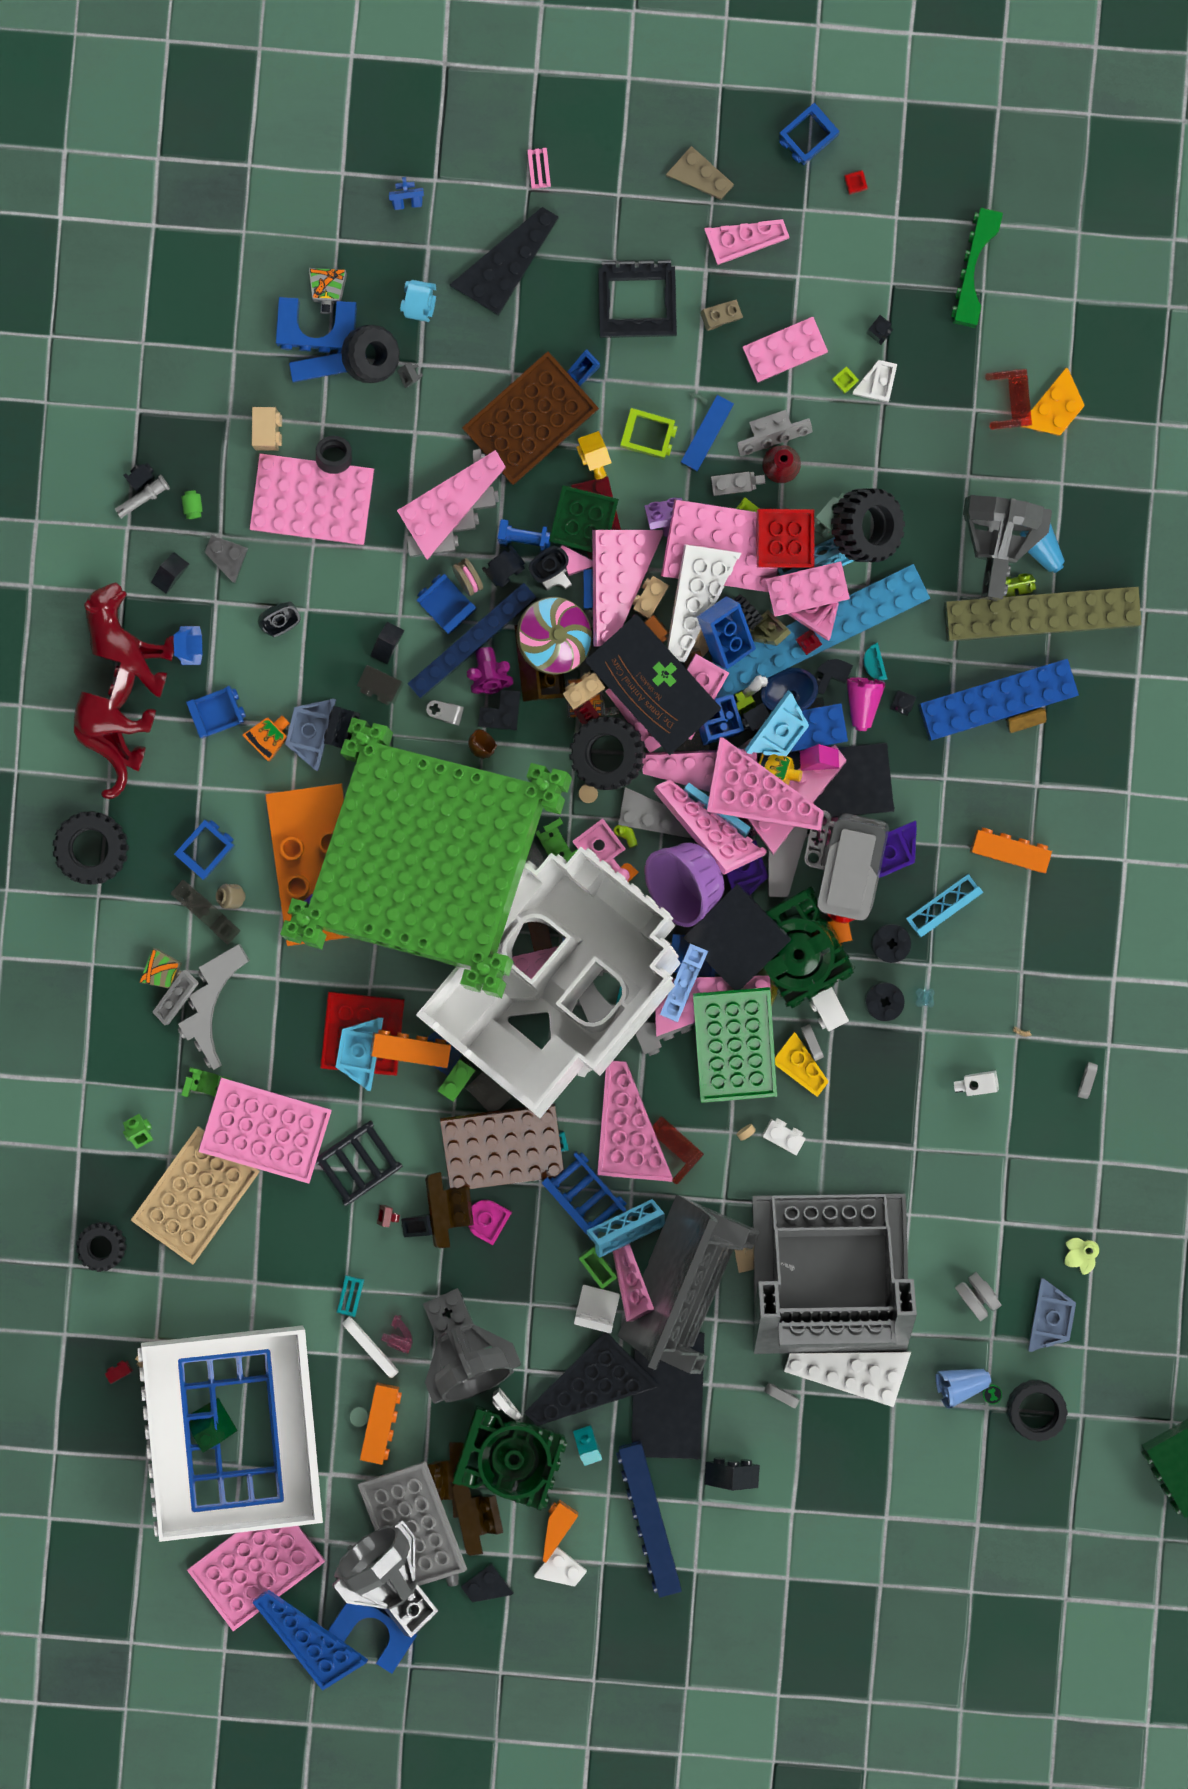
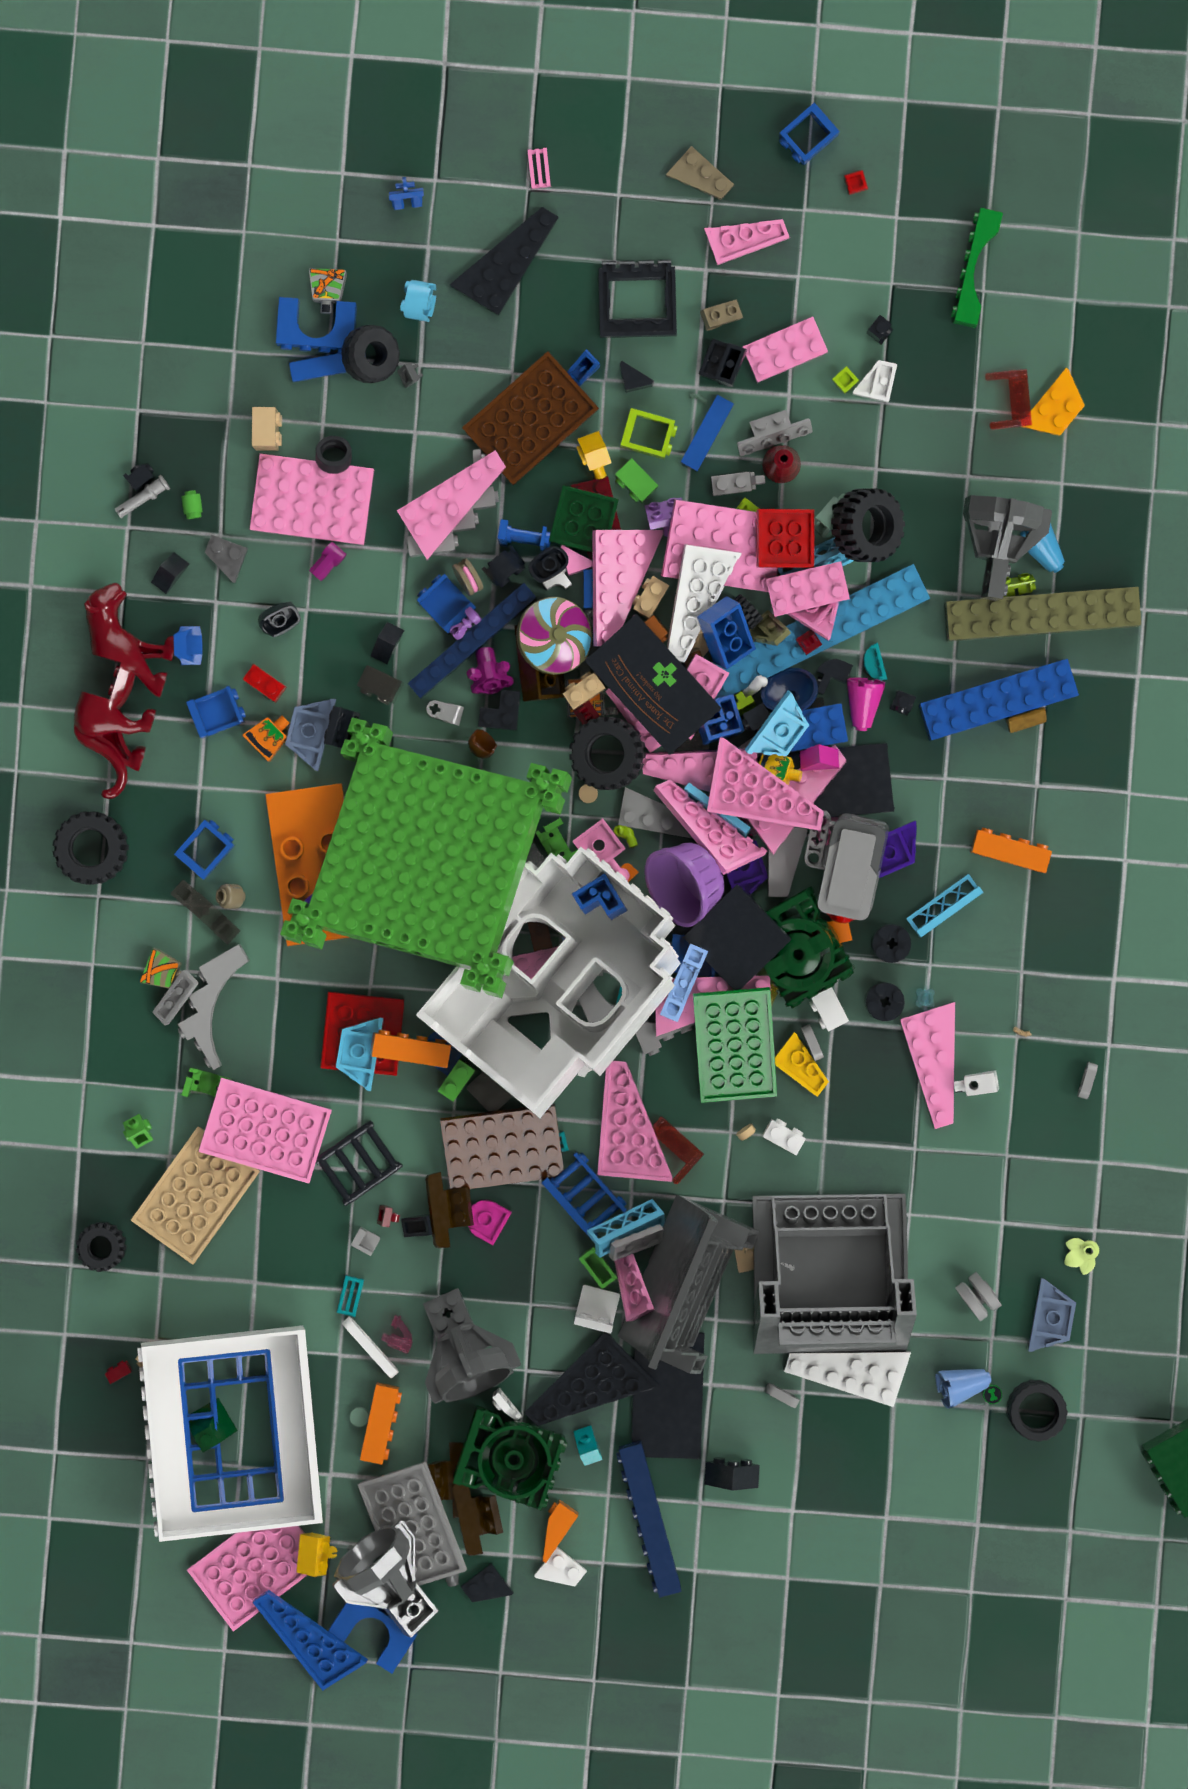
(264, 683): none -> red brick
(314, 1554): none -> yellow brick
(330, 558): none -> magenta piece
(365, 1241): none -> light grey panel
(459, 629): none -> medium lavender piece
(600, 893): none -> blue brick
(633, 379): none -> black slope
(636, 481): none -> bright green piece
(636, 1242): none -> light grey plate
(722, 362): none -> black brick
(931, 1046): none -> bright pink wing

